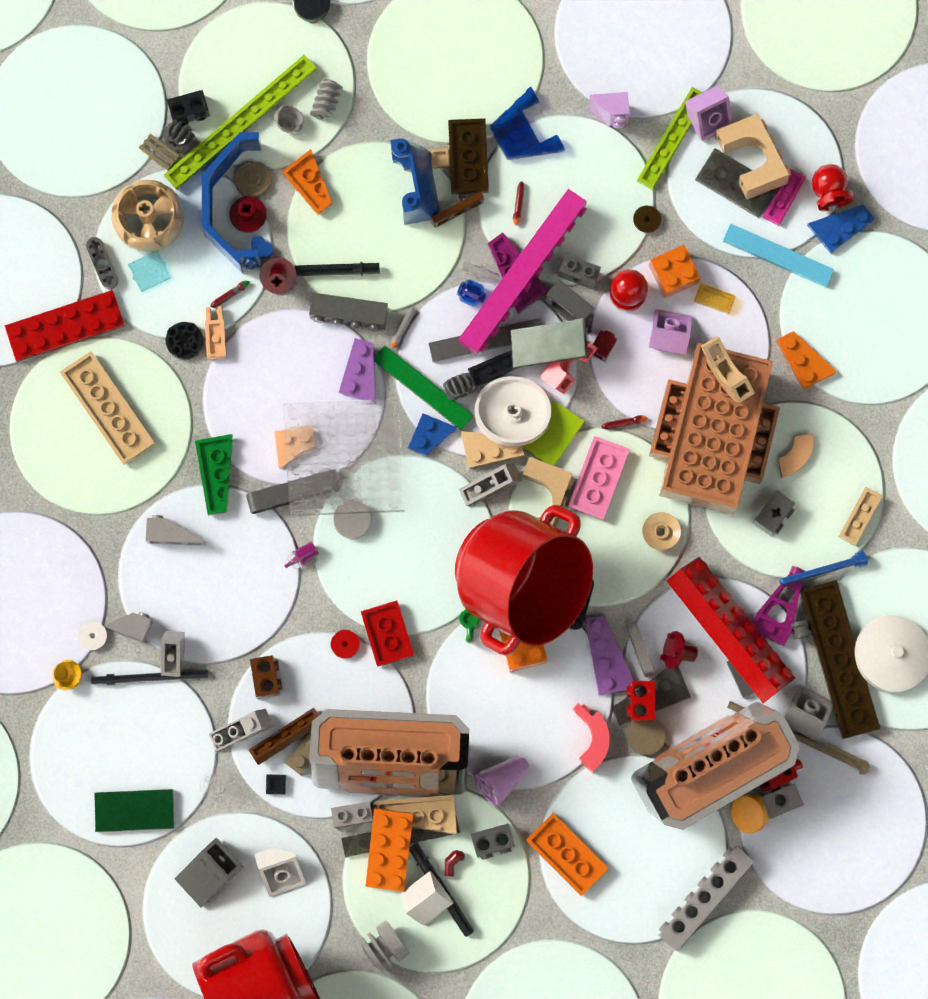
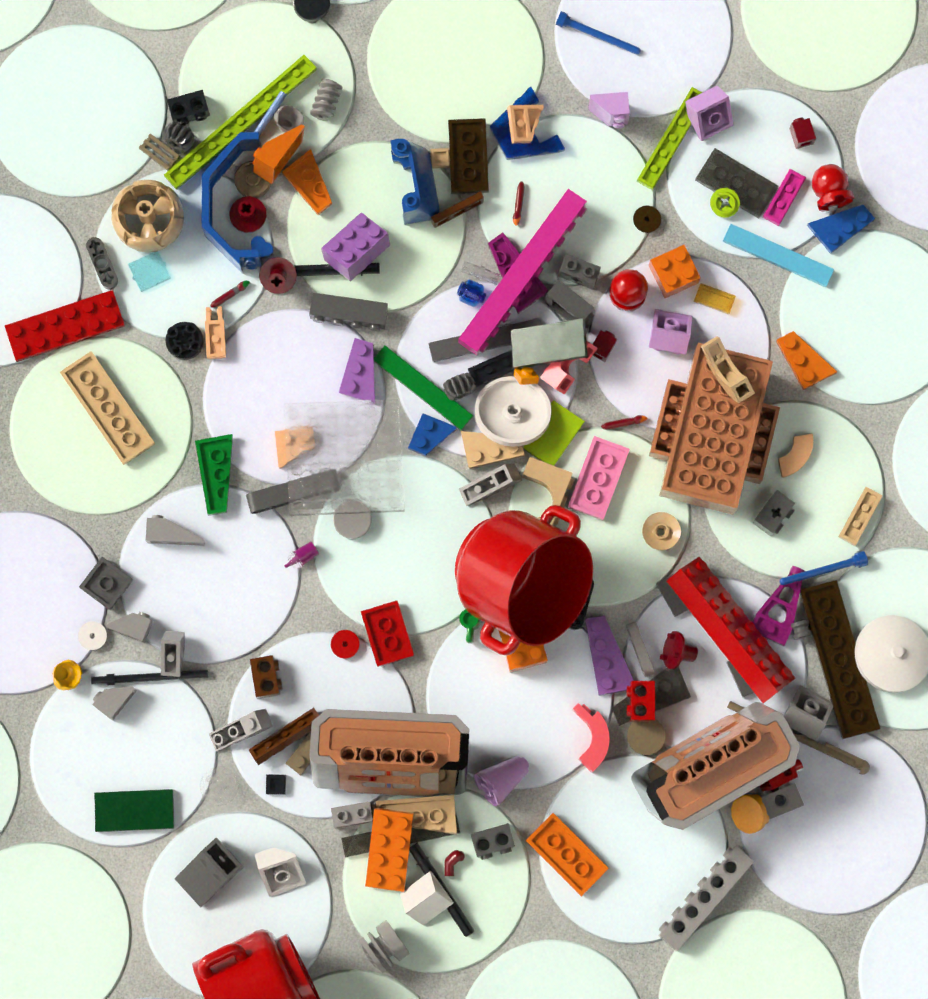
(106, 583): none -> dark grey plate
(113, 700): none -> light grey slope
(270, 113): none -> medium blue bar
(276, 153): none -> orange slope
(355, 246): none -> medium lavender brick
(402, 328): light grey piece -> none
(523, 121): none -> light nougat wing
(526, 376): none -> light orange plate
(564, 20): none -> blue piece
(673, 601): none -> dark grey tile
(716, 202): none -> lime gear
(753, 132): tan arch -> none
(802, 132): none -> dark red brick

